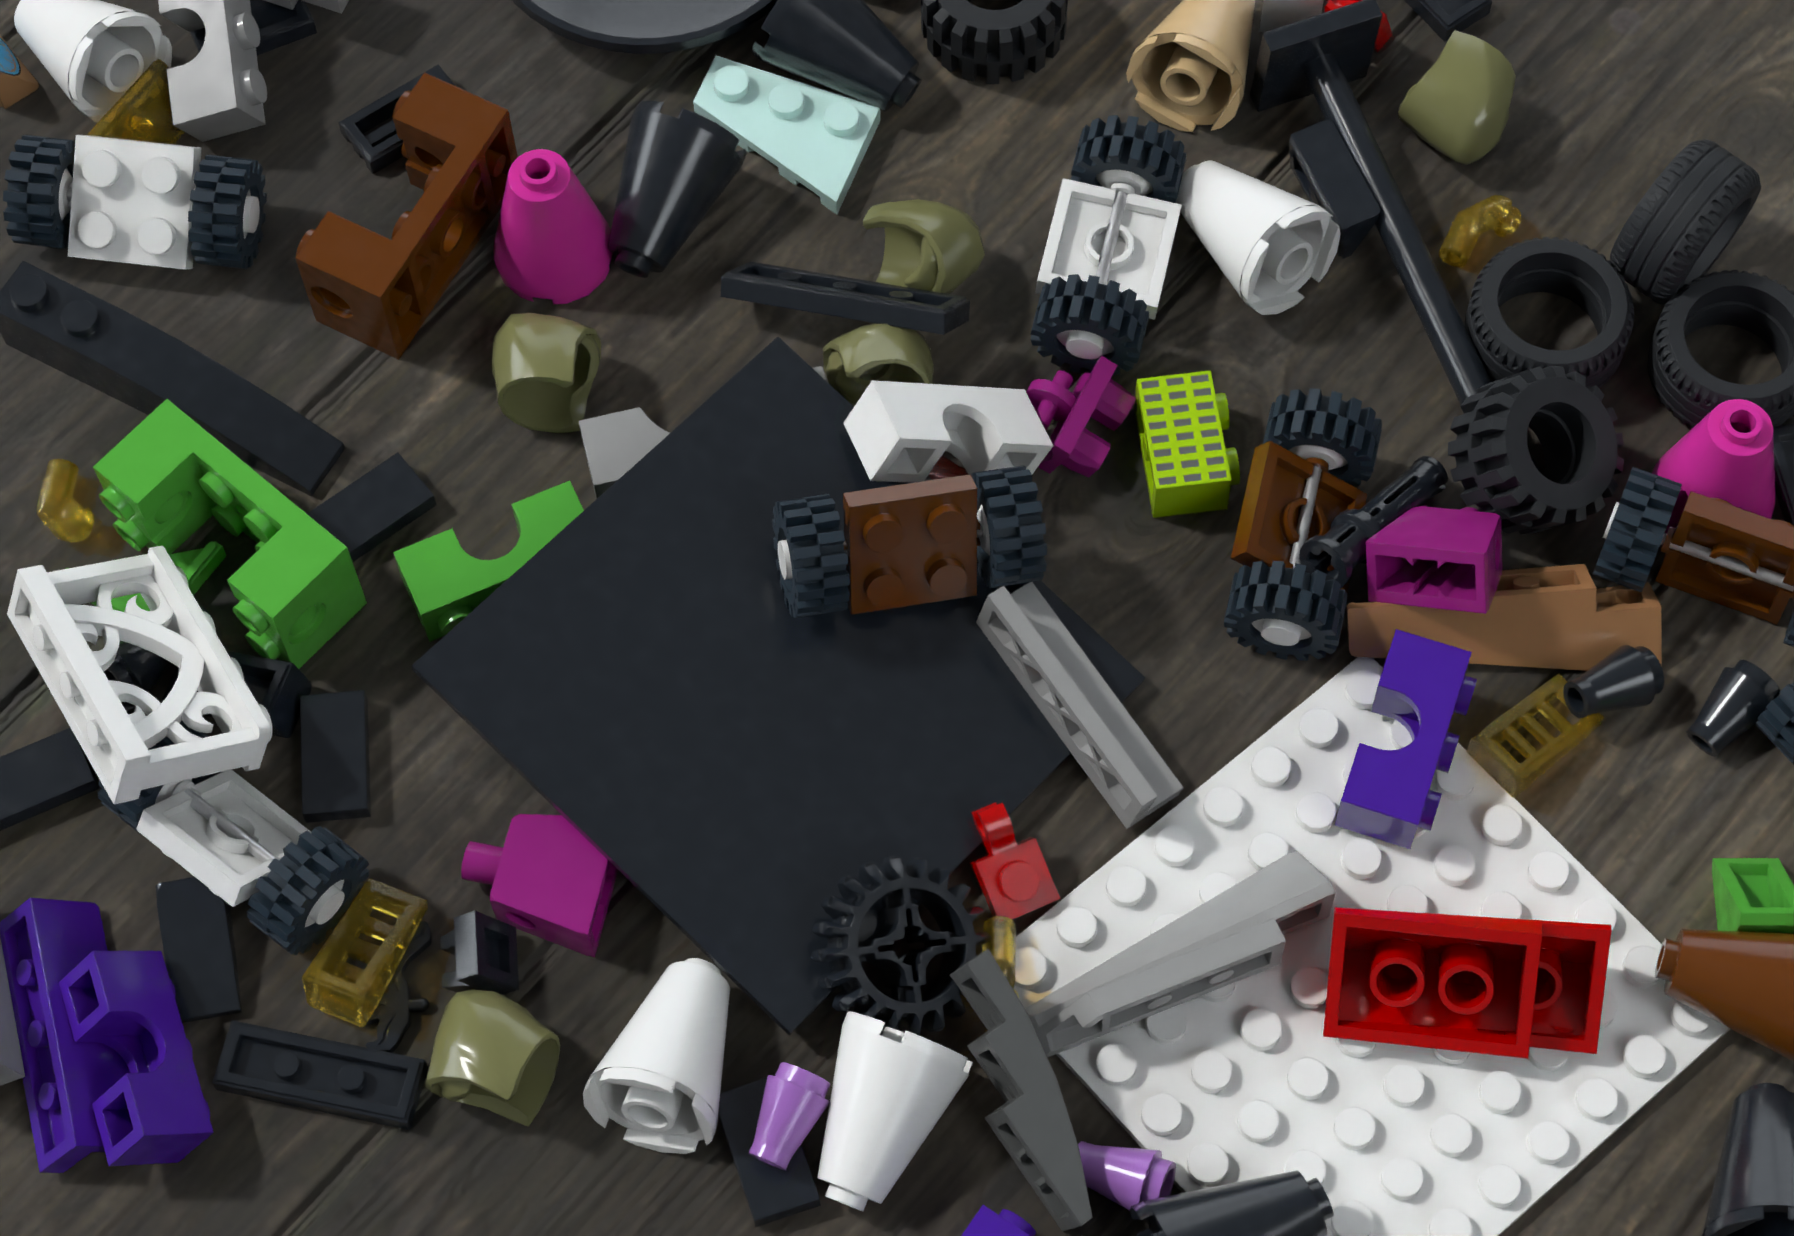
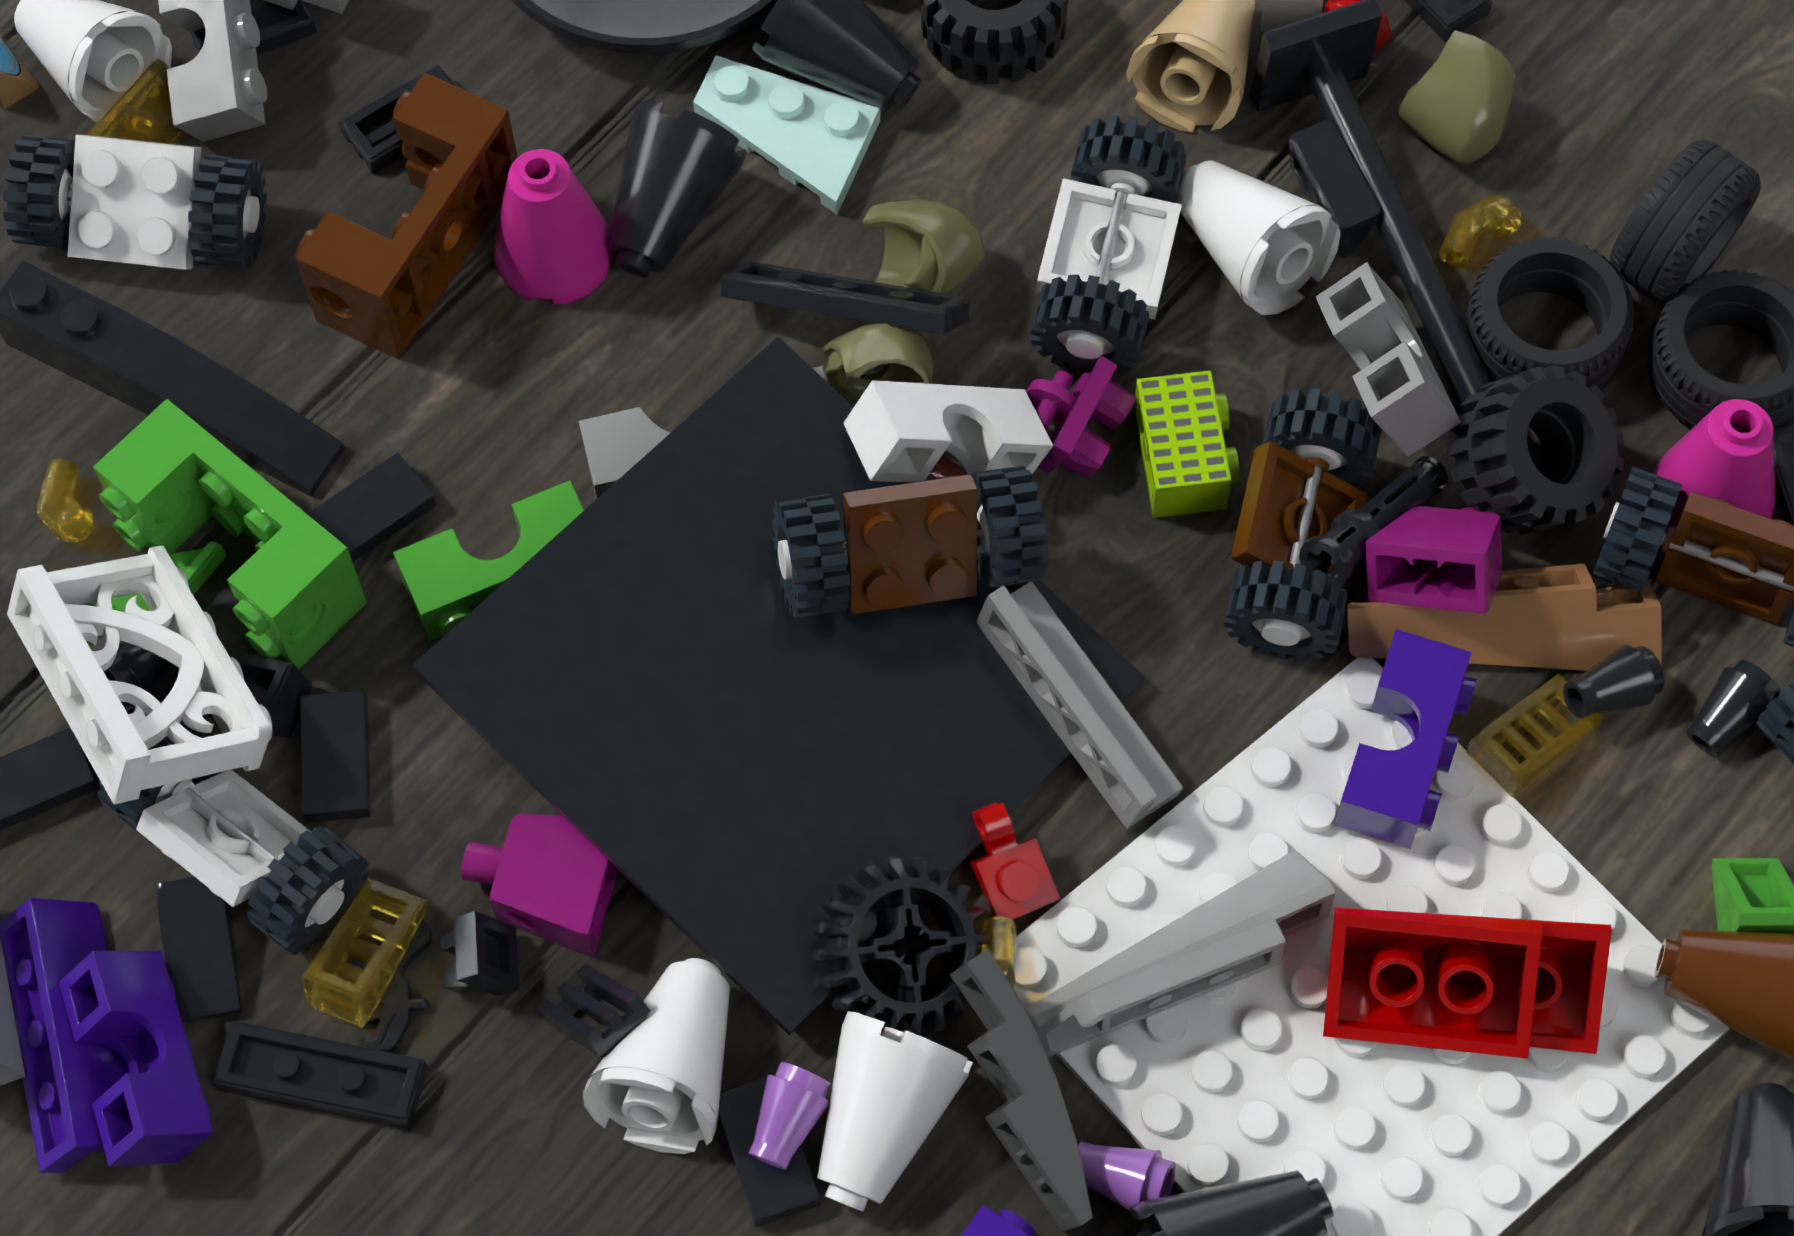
(493, 1056): olive piece -> none
(545, 370): olive piece -> none
(582, 999): none -> black tile
(1395, 368): none -> light grey arch

